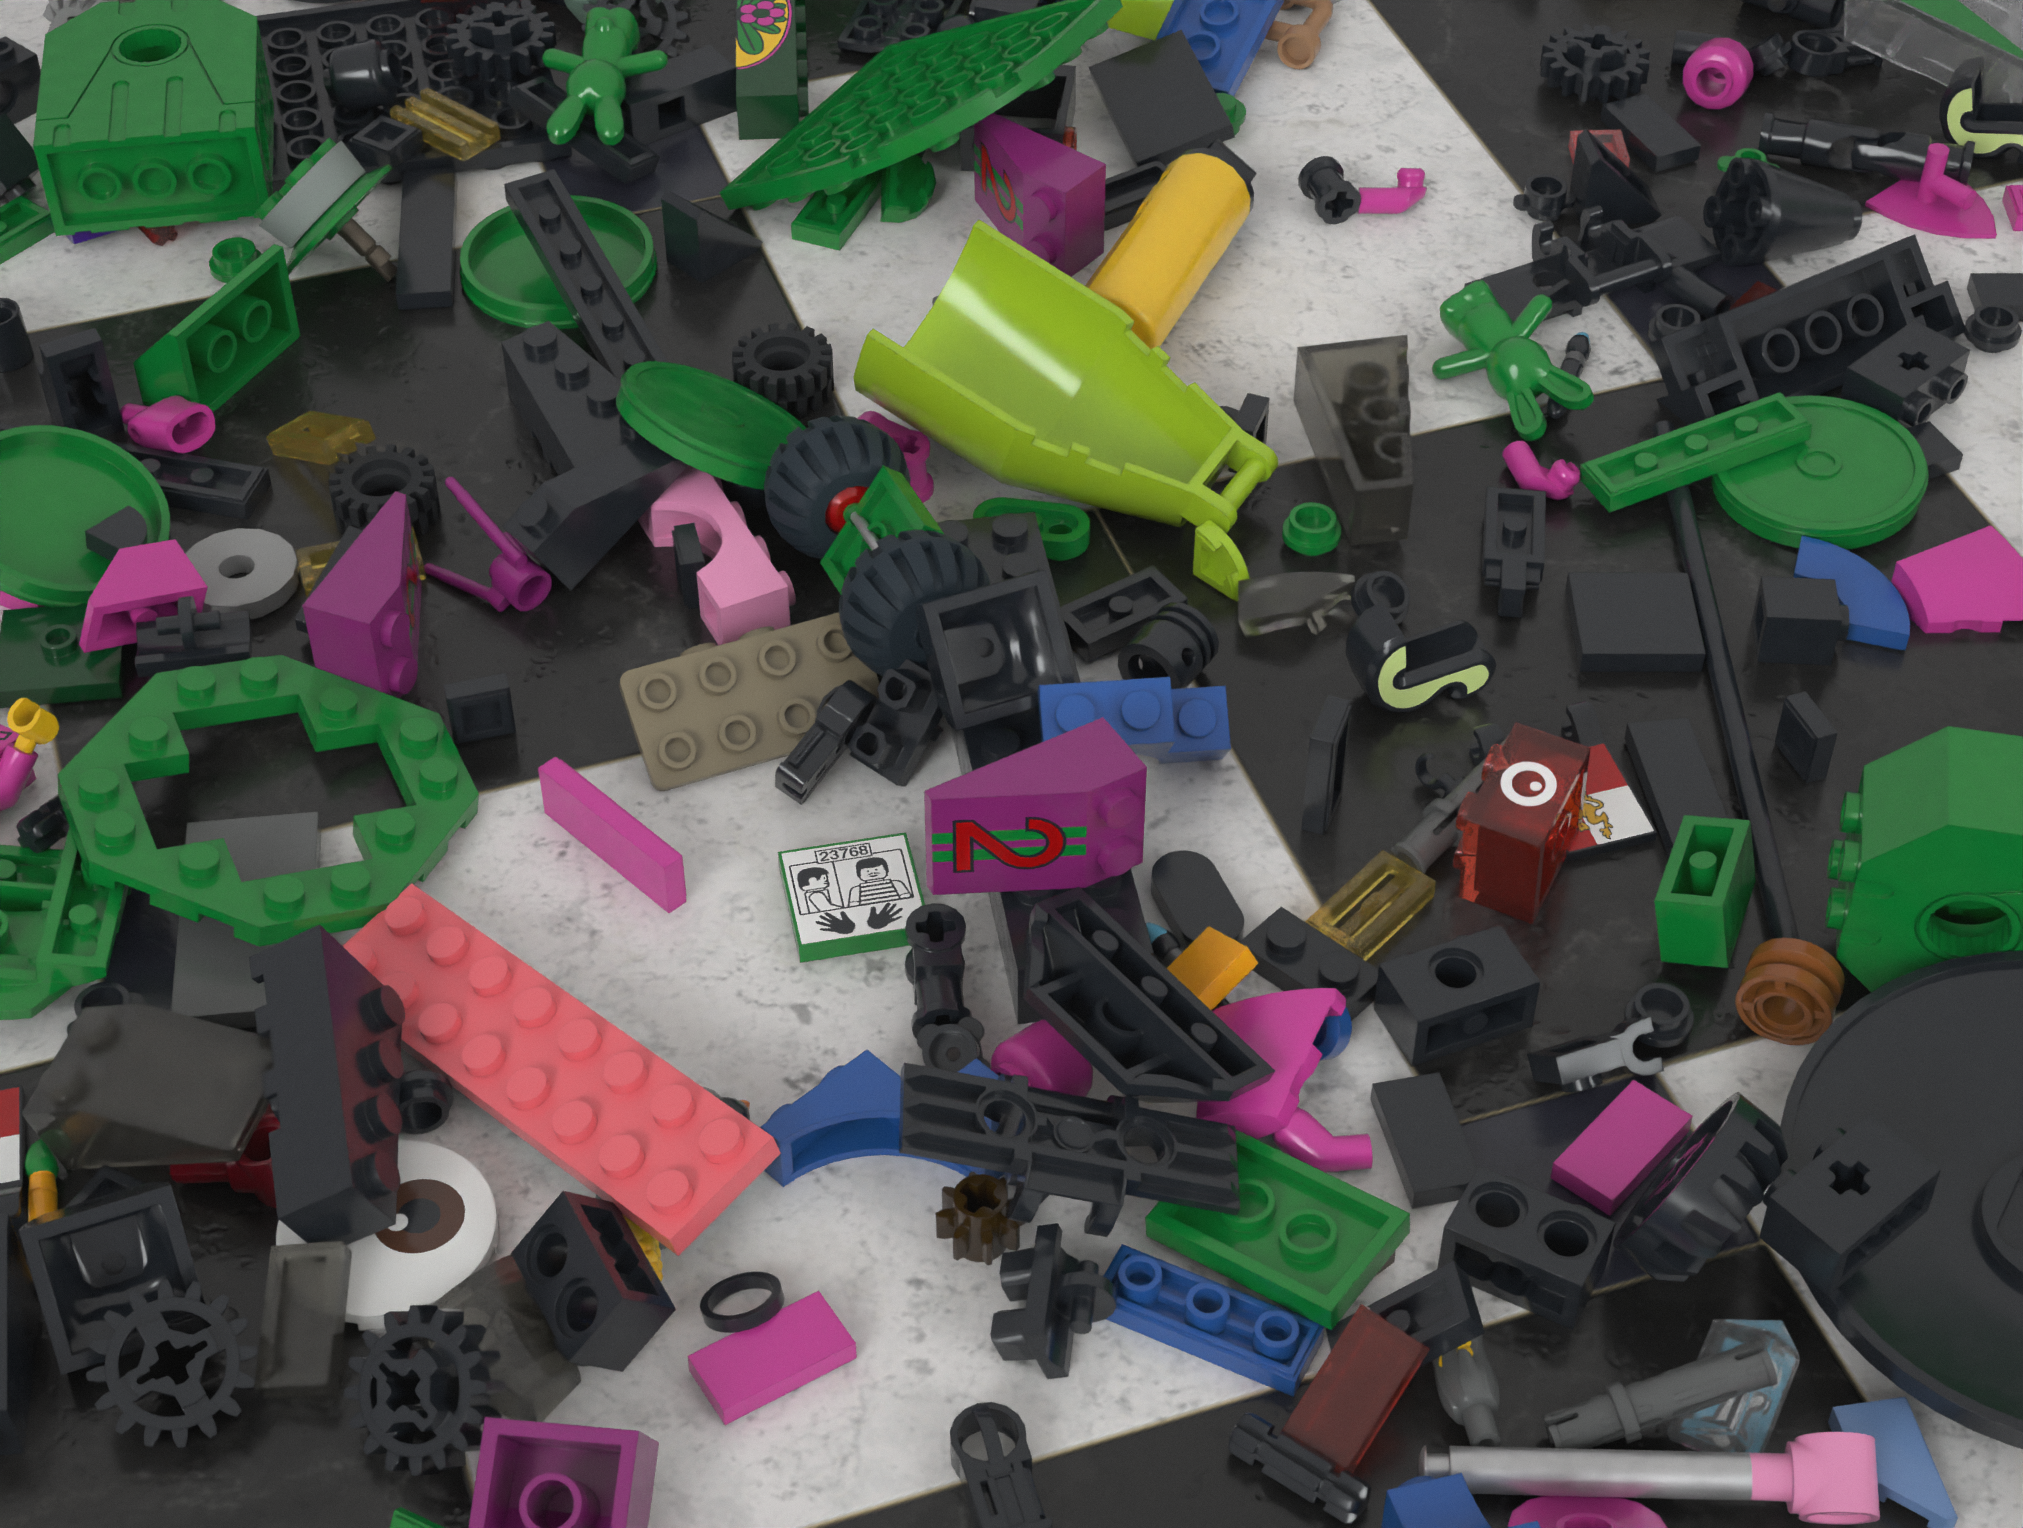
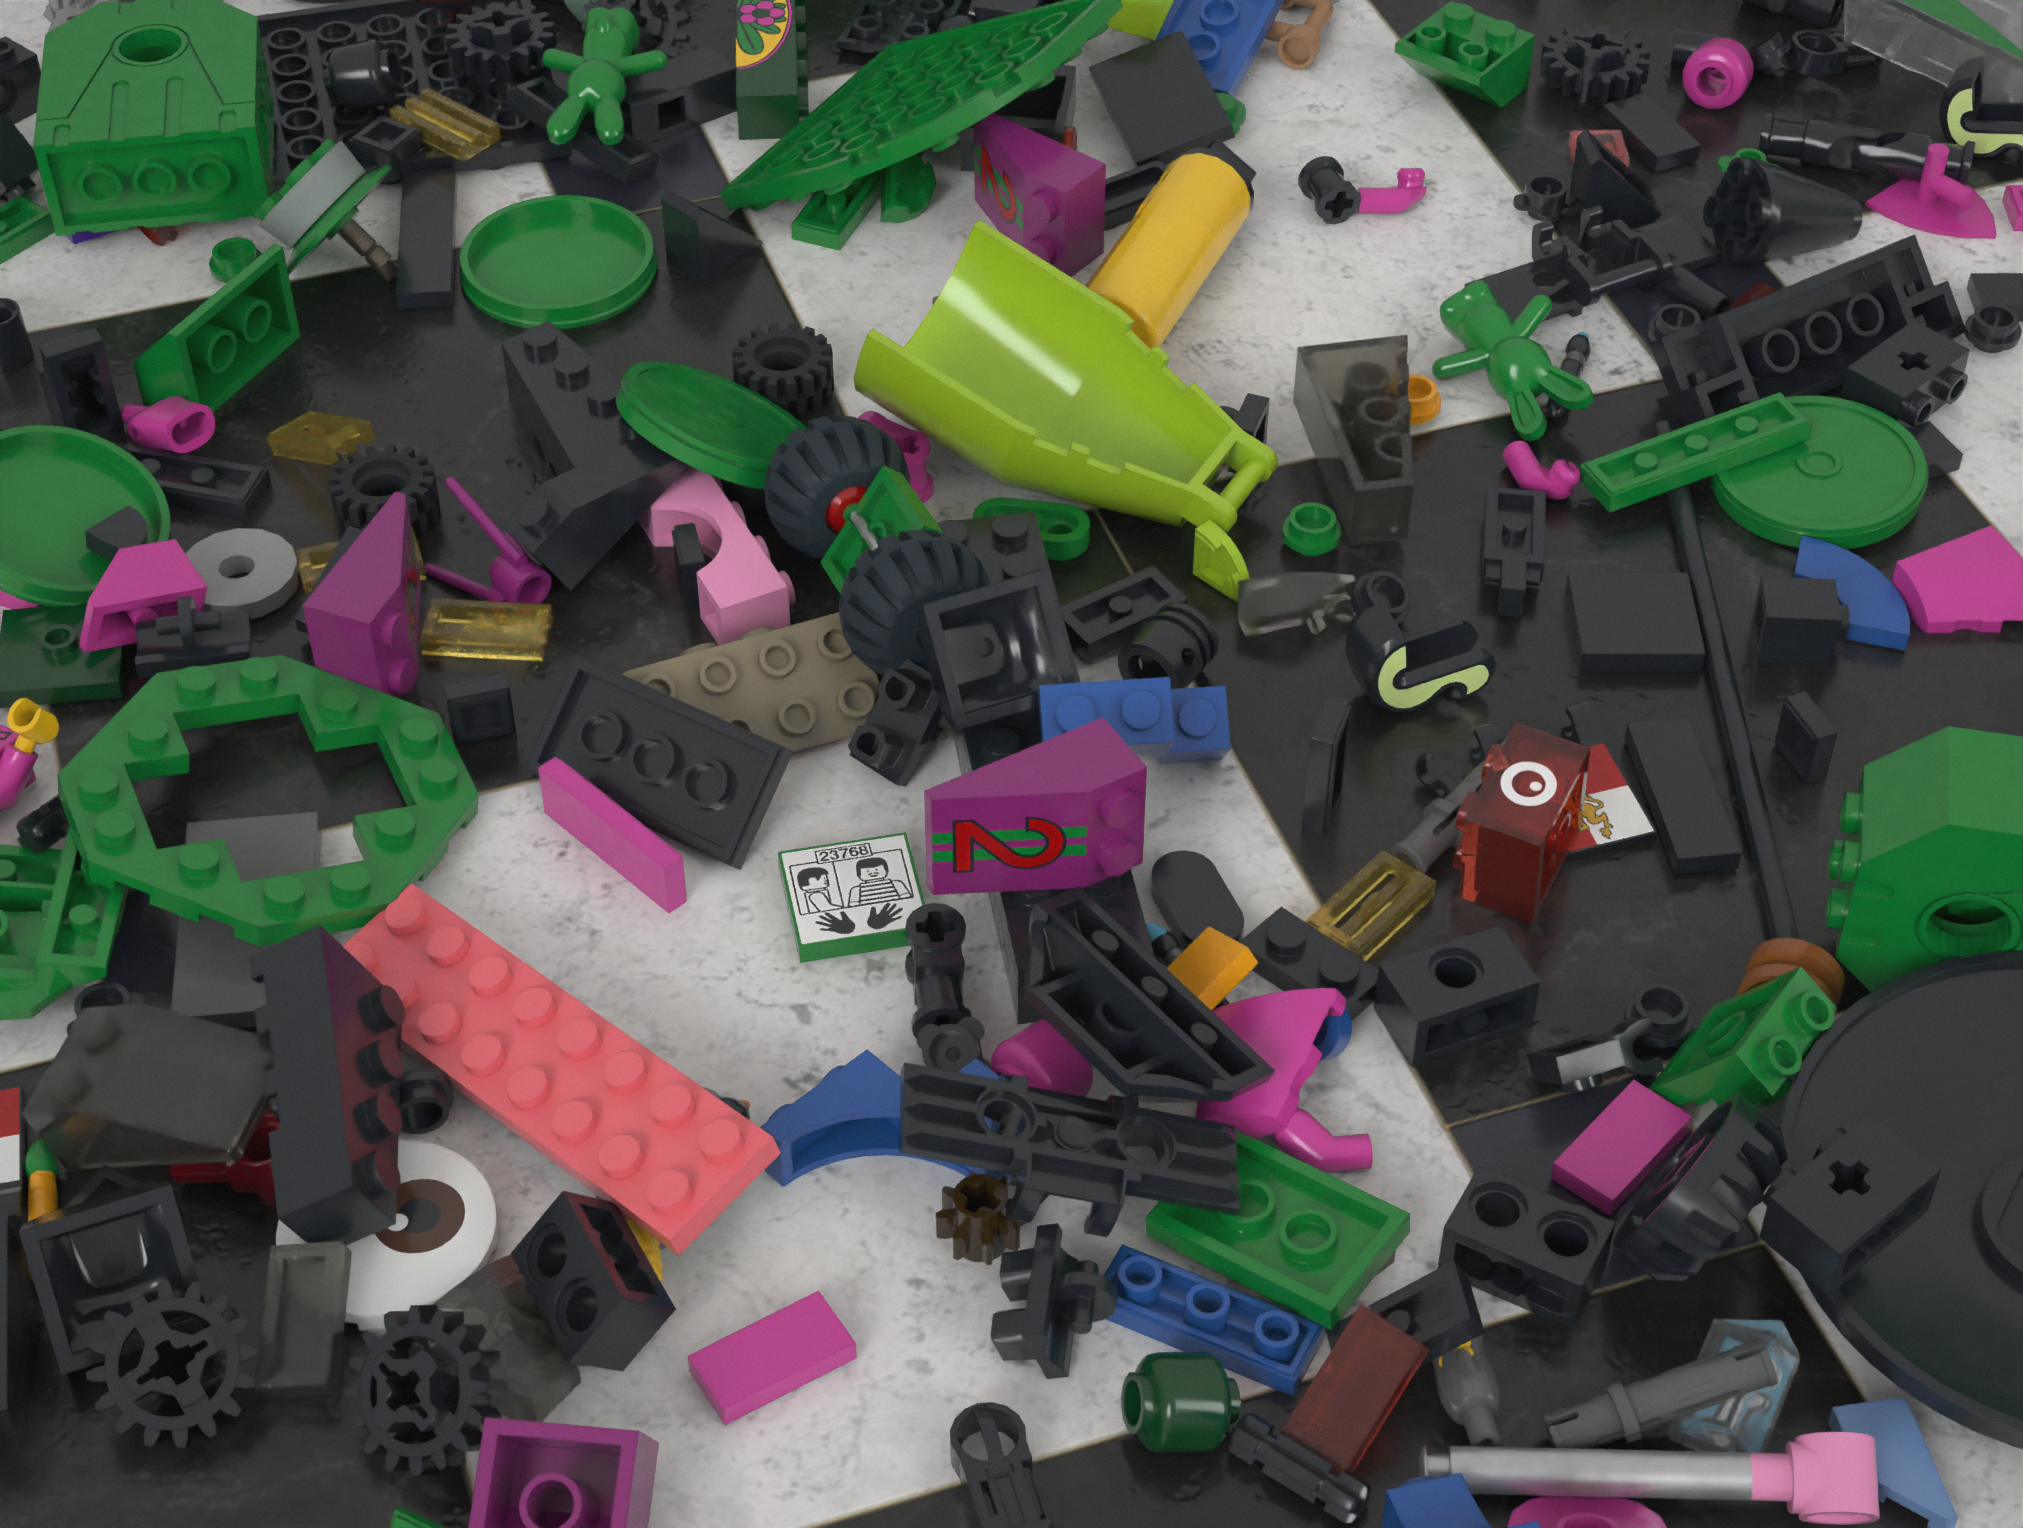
(486, 629): none -> clear yellow tile
(581, 273): black plate -> none
(663, 760): none -> black tile
(745, 1320): black piece -> none
(825, 741): black piece -> none
(1180, 1402): none -> dark green head
(1423, 399): none -> light orange plate
(1424, 1138): black tile -> none
(1470, 53): none -> green slope
(1705, 891): green brick -> none
(1749, 1044): none -> green plate

